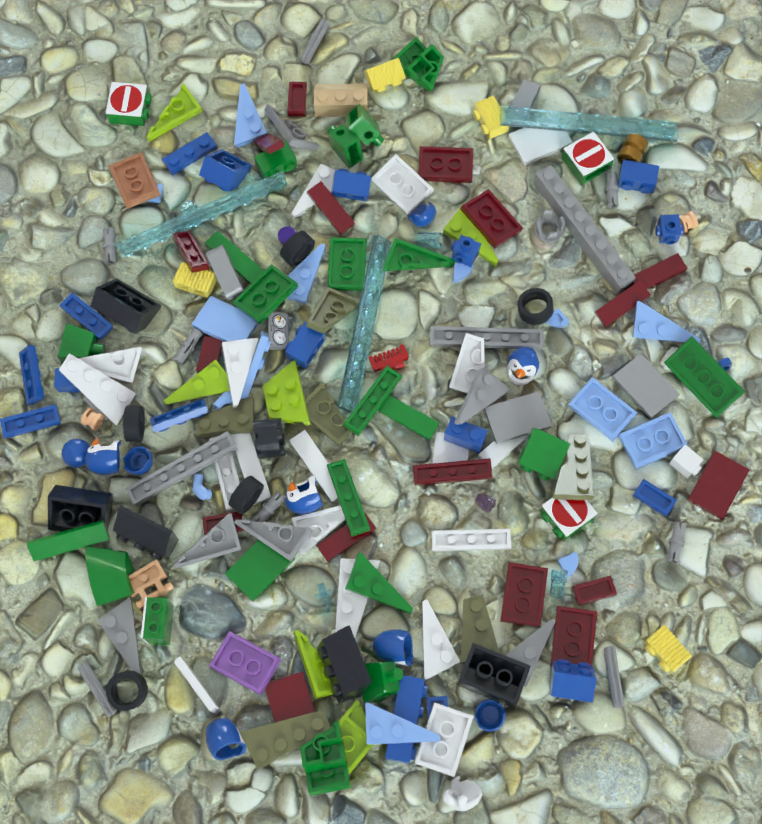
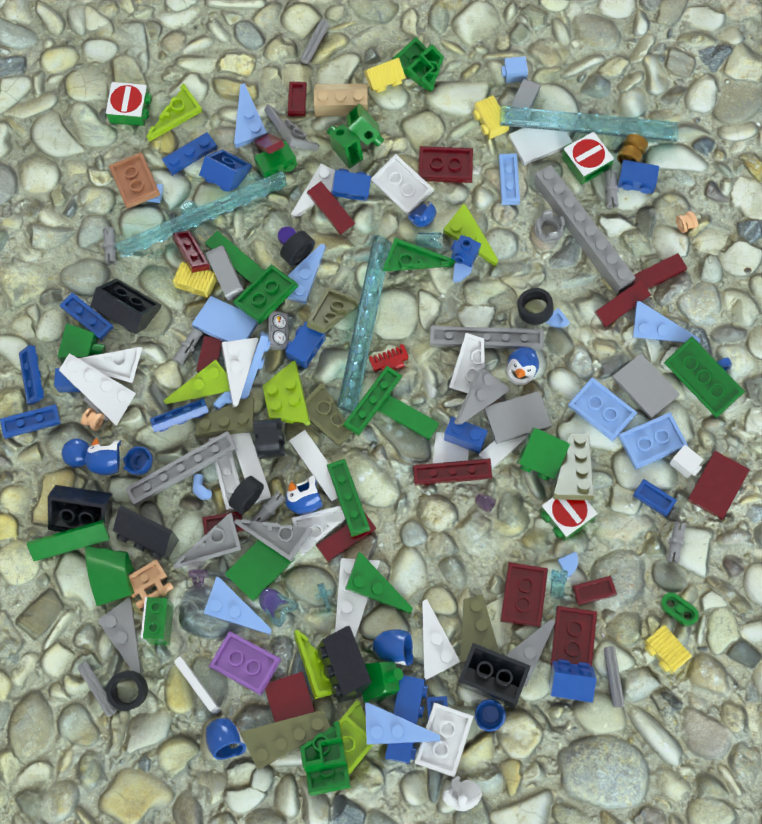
(133, 423): black tyre -> none
(198, 573): none -> clear purple tile
(229, 607): none -> light blue wing
(270, 600): none -> clear light blue piece
(347, 263): green tile -> none
(471, 540): white tile -> none
(491, 218): dark red tile -> none
(509, 179): none -> light blue tile
(514, 69): none -> light blue brick
(669, 229): blue brick -> none
(680, 607): none -> green plate

